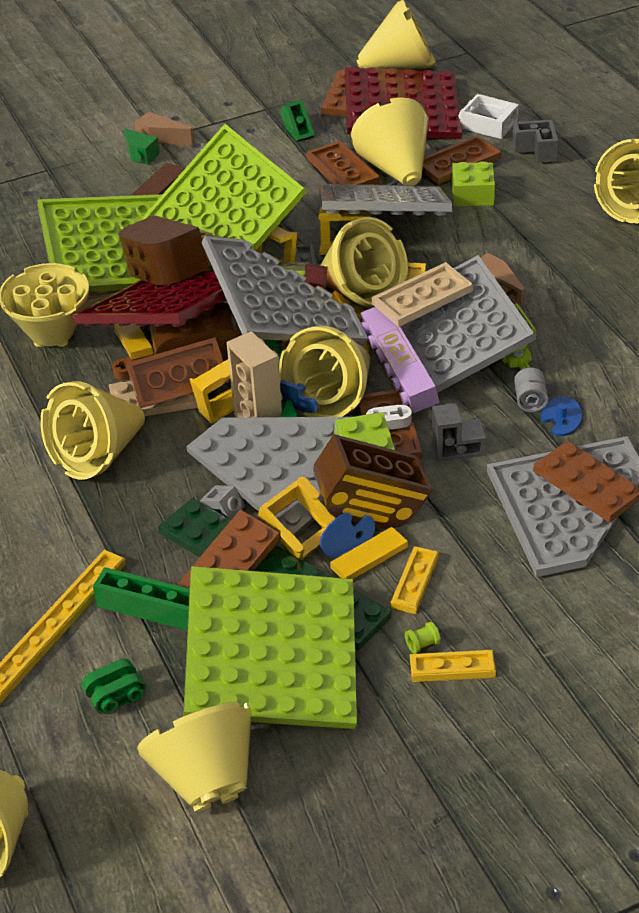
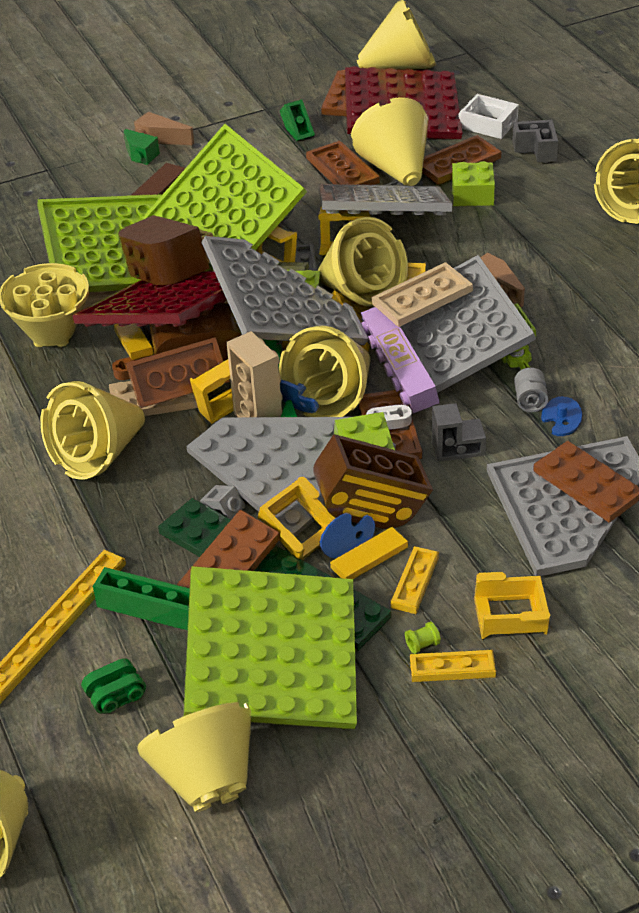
(316, 275): clear red brick -> none
(498, 587): none -> yellow piece

